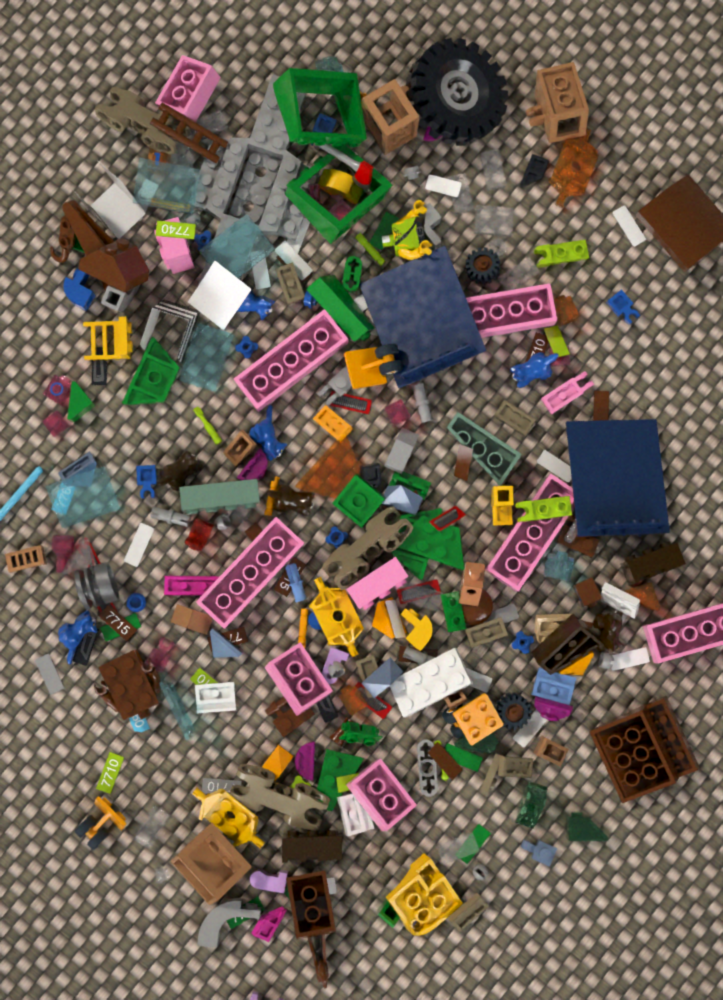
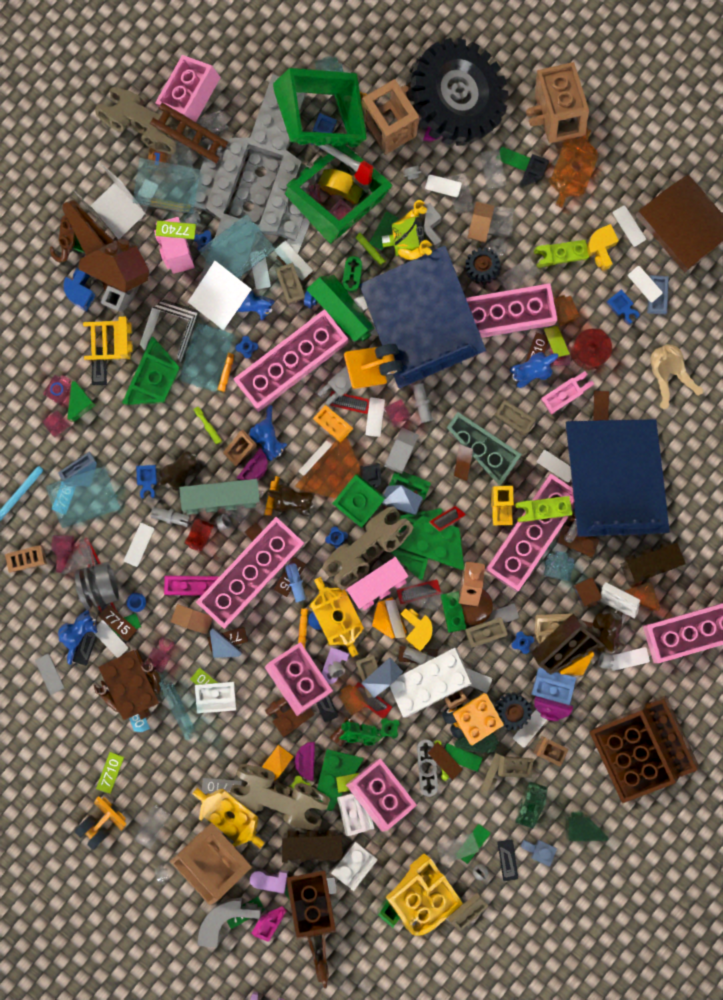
(110, 639): none -> white sticker
(226, 372): none -> light orange wheel
(315, 457): none -> white sticker
(354, 866): none -> white plate
(375, 417): none -> white sticker
(394, 726): none -> green plate
(480, 222): none -> medium nougat slope
(507, 860): none -> black sticker
(514, 159): none -> green sticker
(588, 359): none -> clear red brick
(599, 243): none -> yellow brick
(645, 284): none -> white sticker
(659, 305): none -> sand blue tile
(666, 361): none -> tan hair

